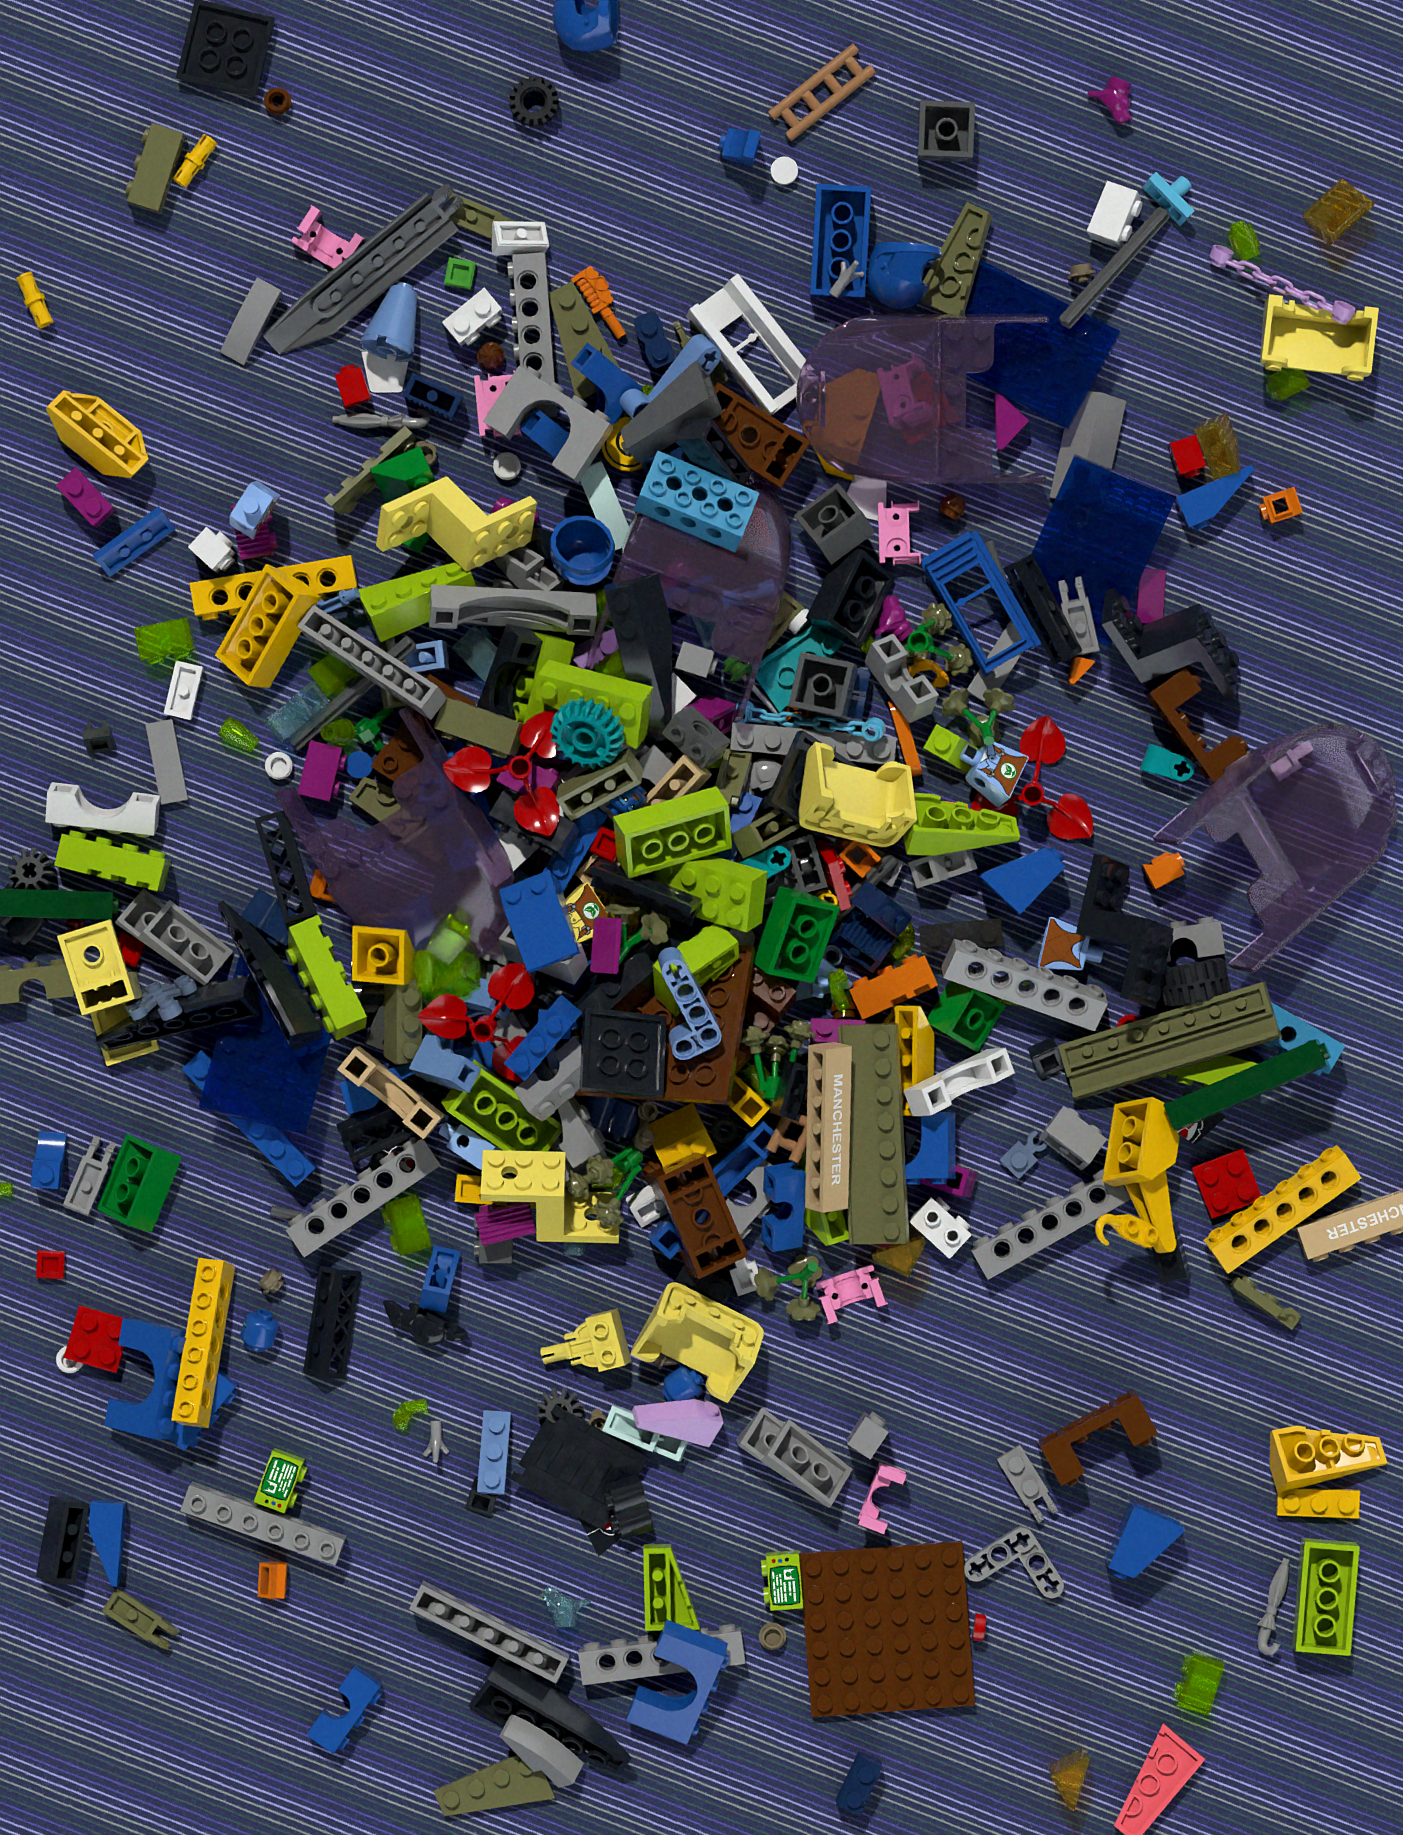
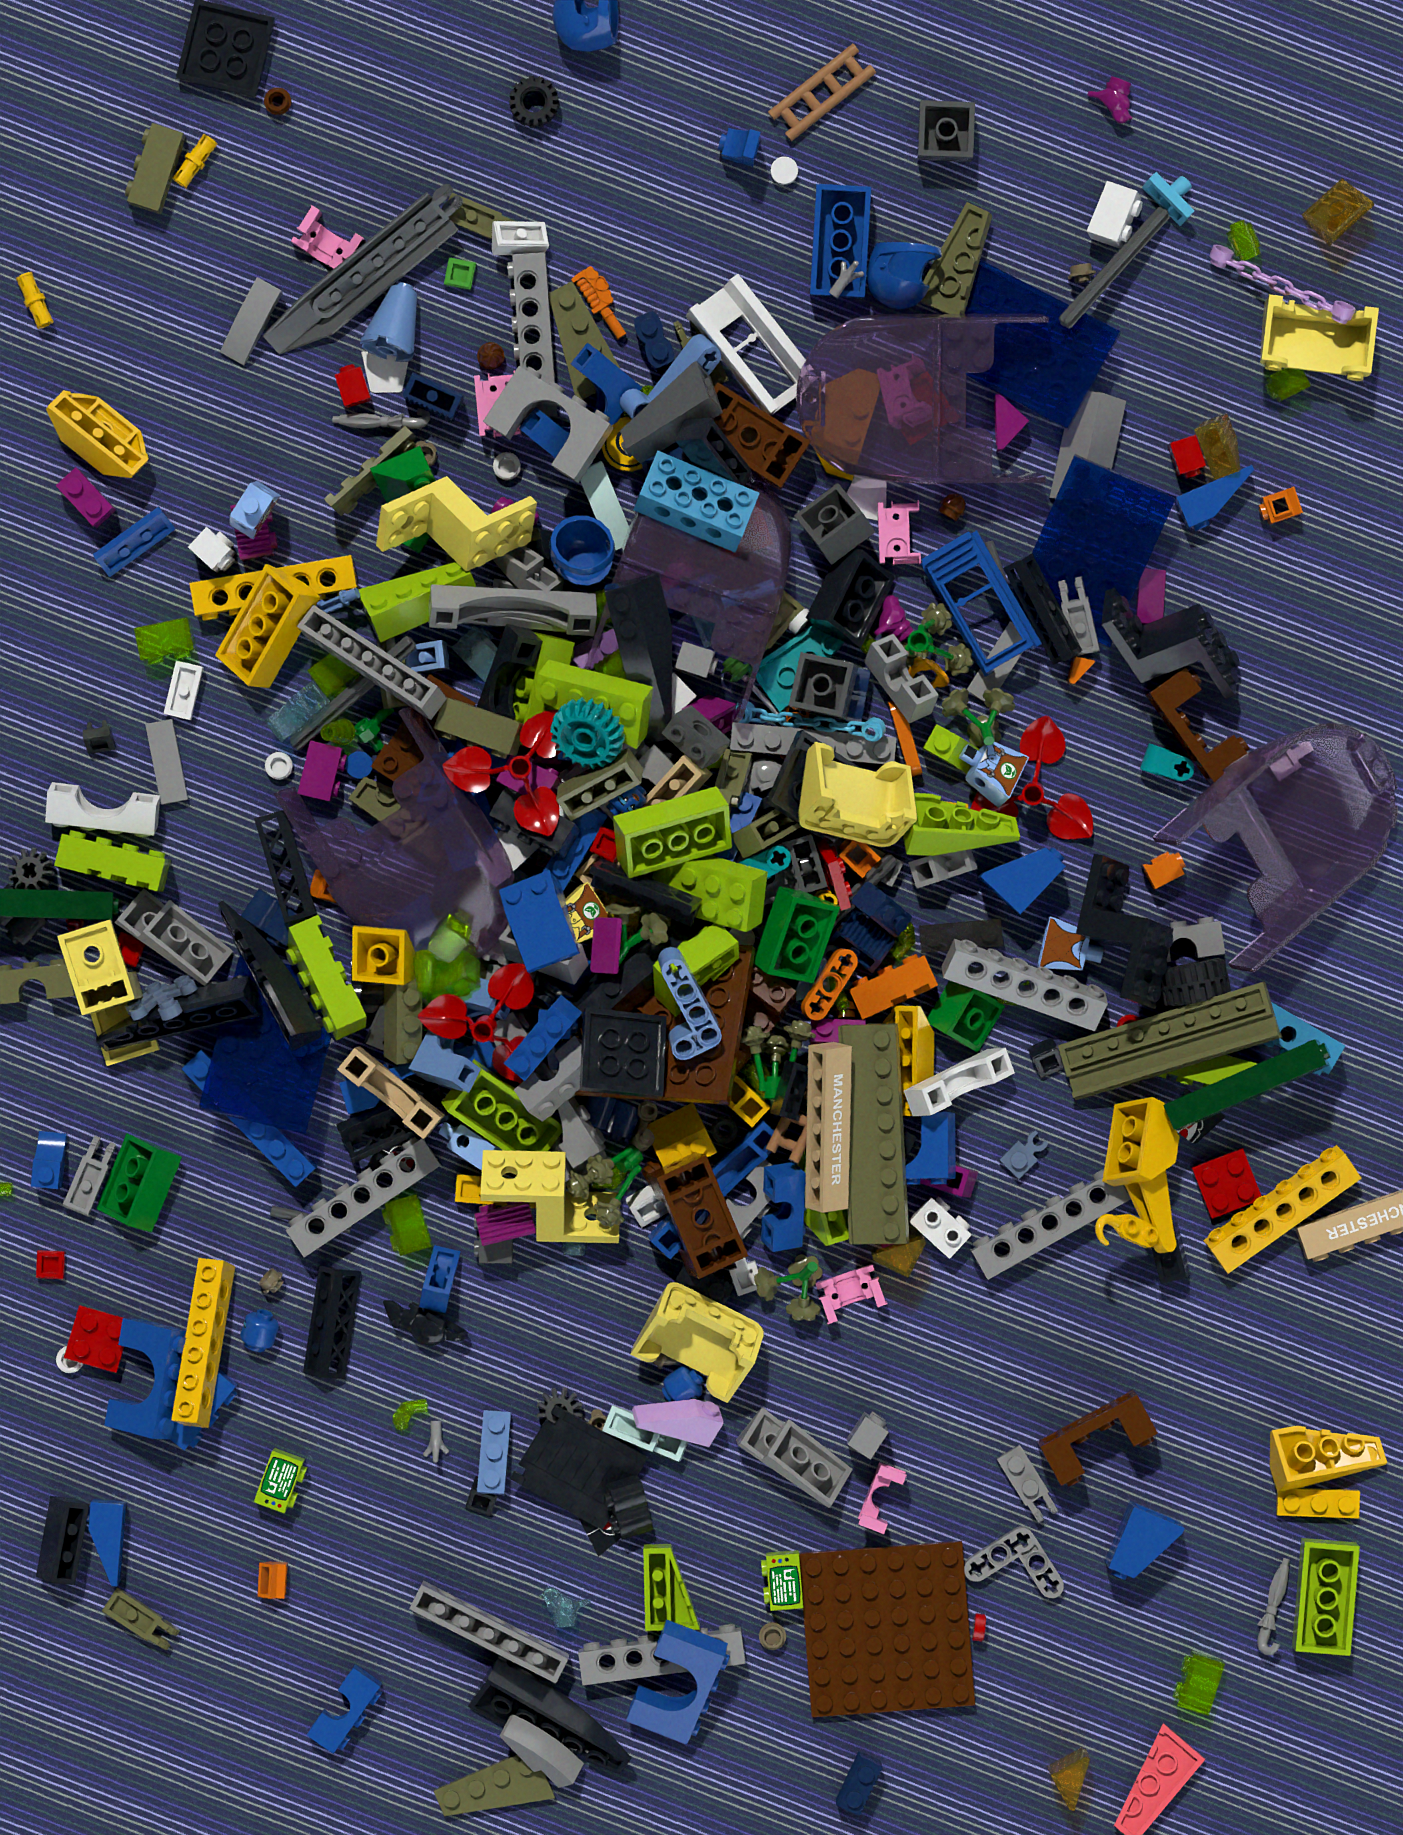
(237, 734): clear neon green cone -> none
(263, 1523): light grey brick -> none
(473, 317): white brick -> none
(598, 1342): light yellow brick -> none
(834, 963): none -> orange beam
(1073, 1137): light grey brick -> none
(1266, 1302): olive hinge -> none

